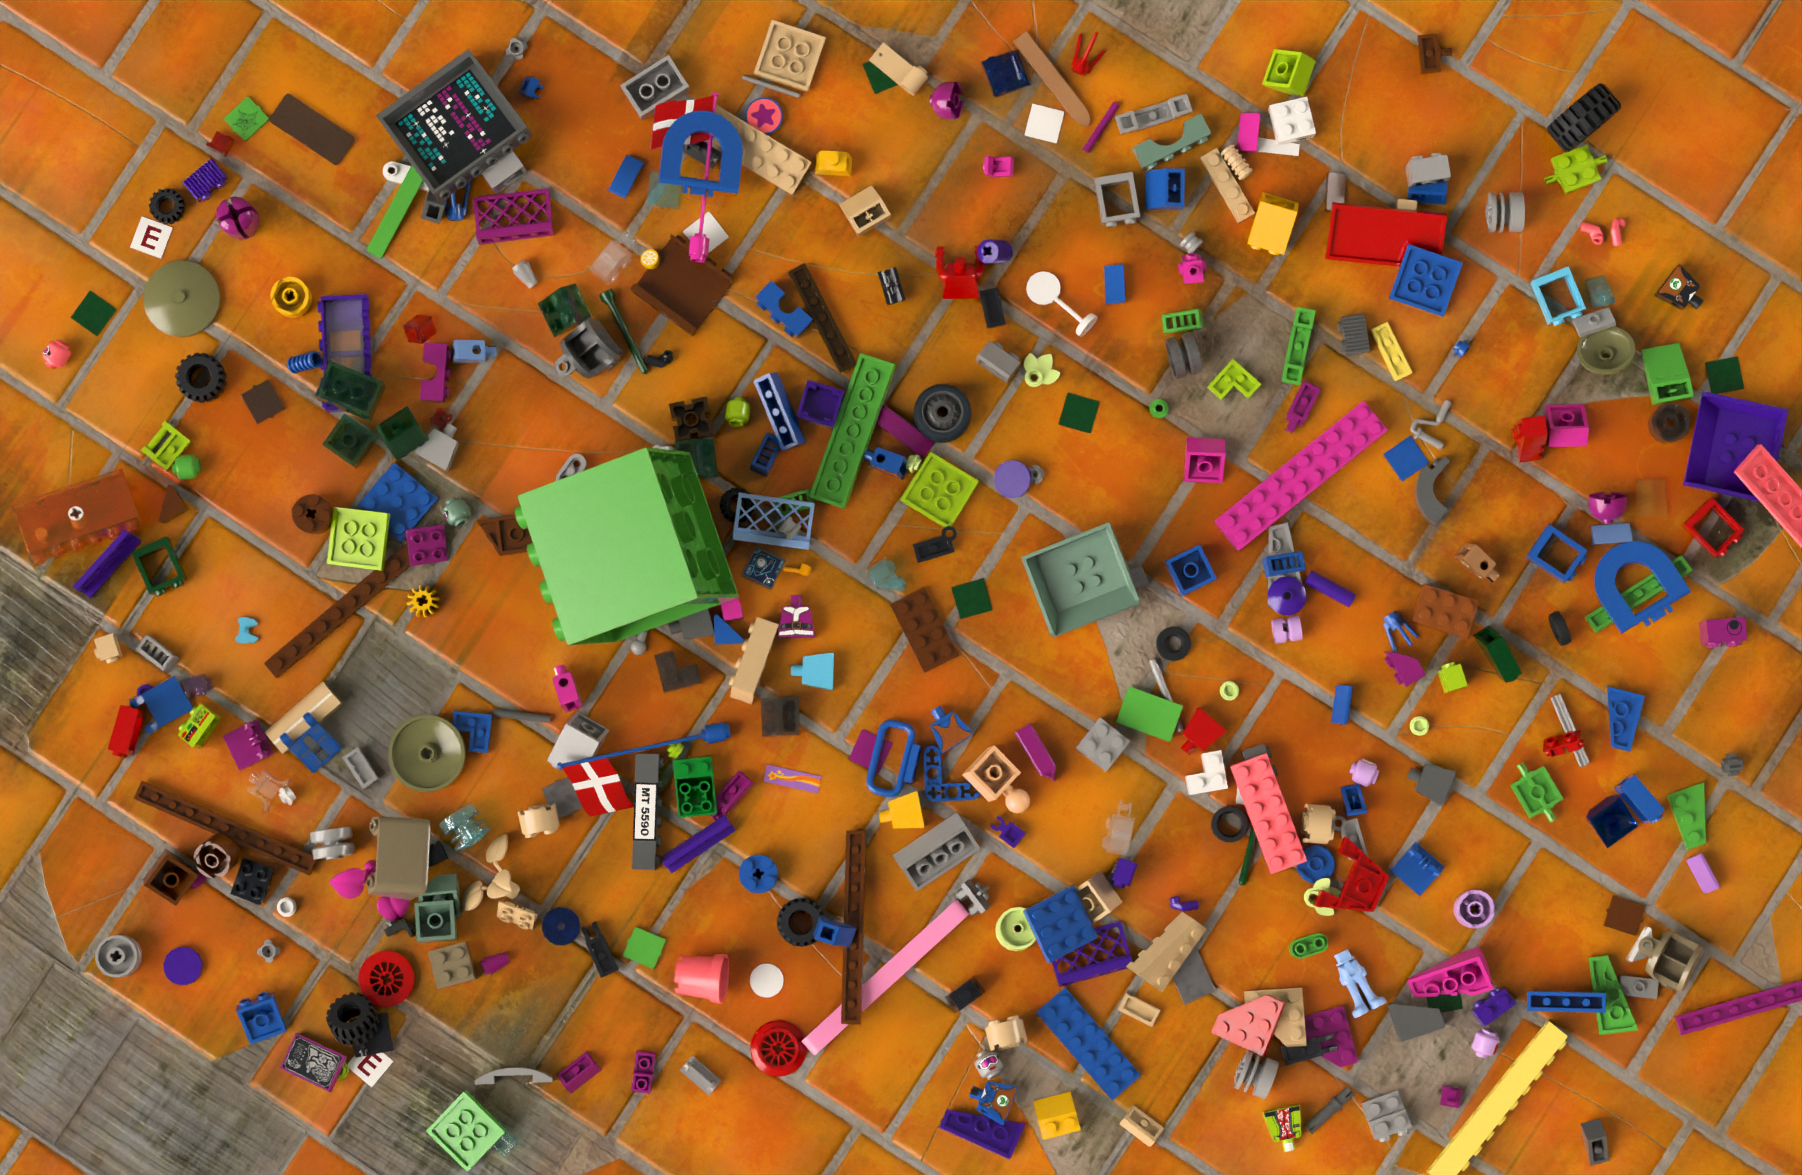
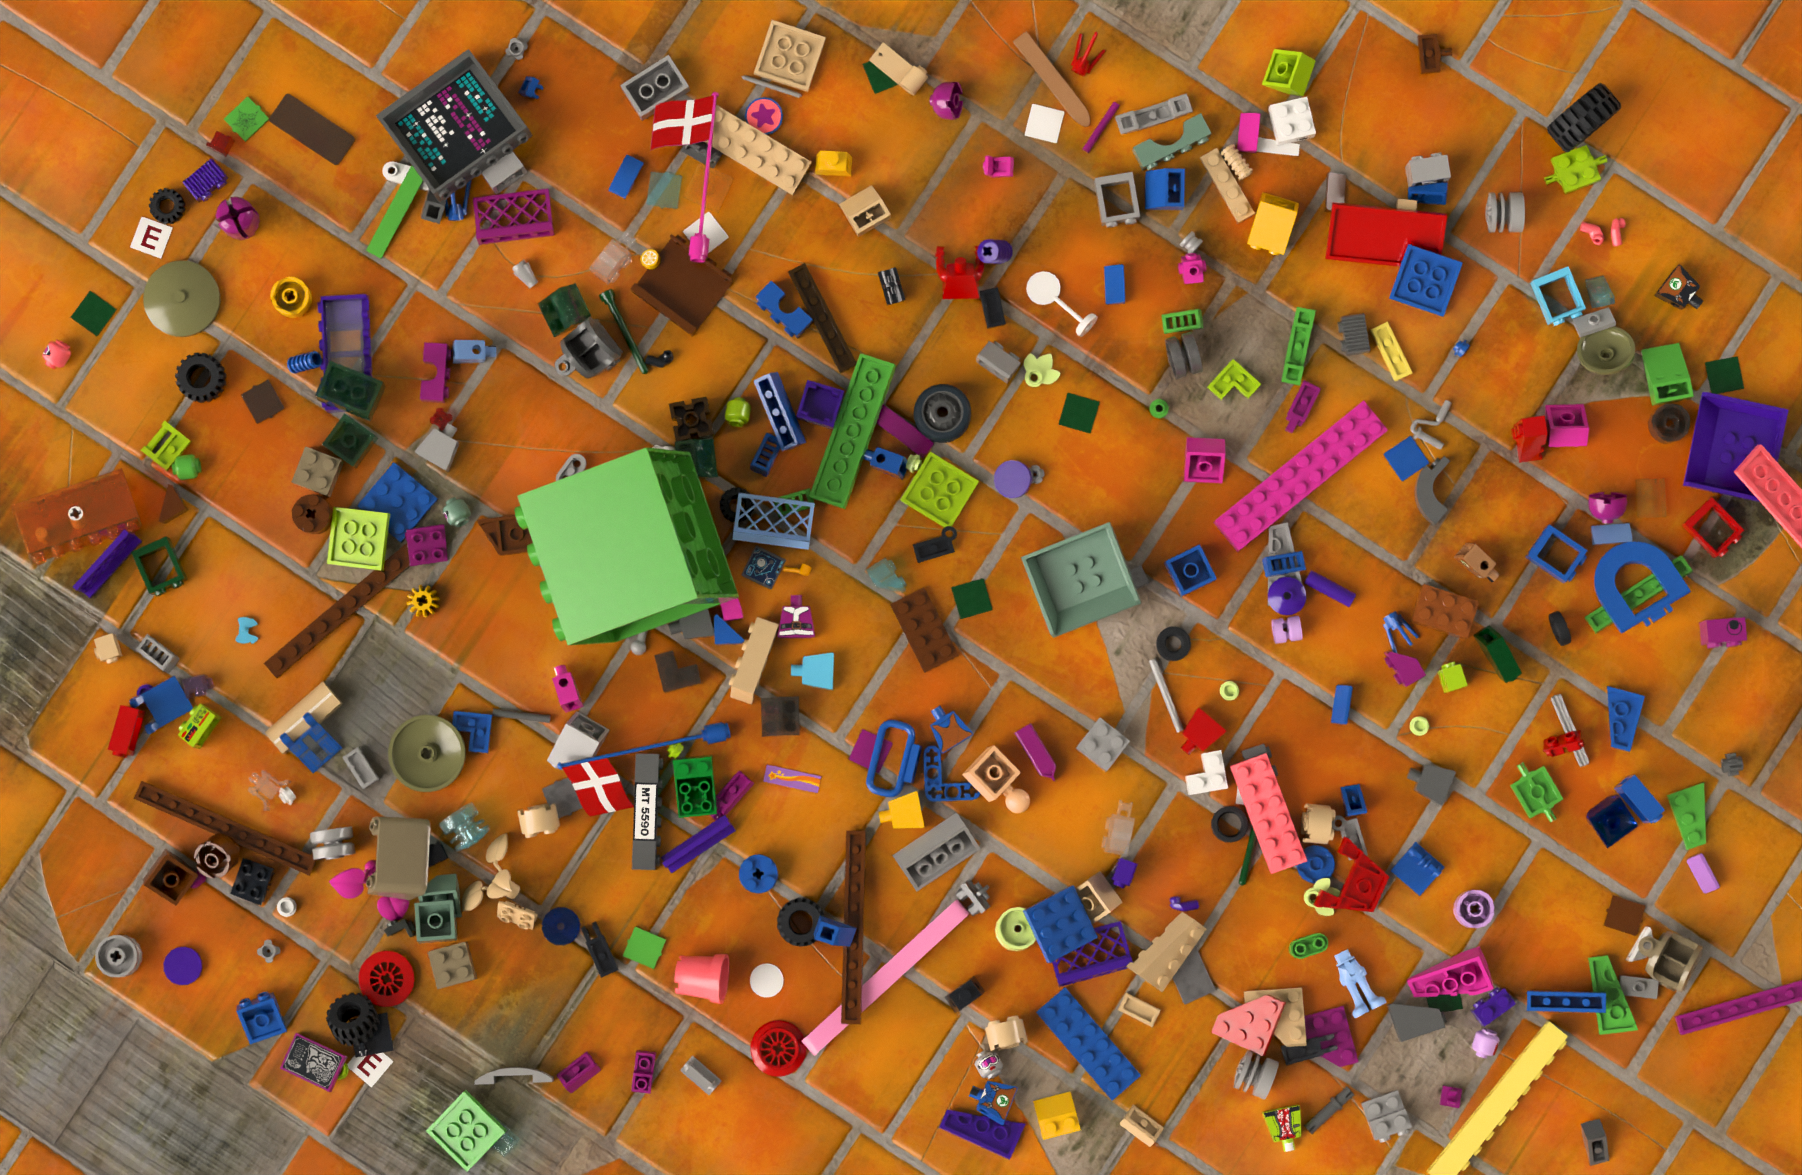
(248, 744): magenta hinge -> none
(317, 472): none -> dark tan brick
(402, 433): clear green brick -> none
(419, 329): clear red panel -> none
(495, 962): magenta cone -> none
(730, 146): blue piece -> none
(789, 528): light grey wheel -> none
(1005, 73): clear blue slope -> none
(1010, 833): dark purple plate -> none
(1149, 714): bright green tile -> none
(1364, 772): lavender head -> none

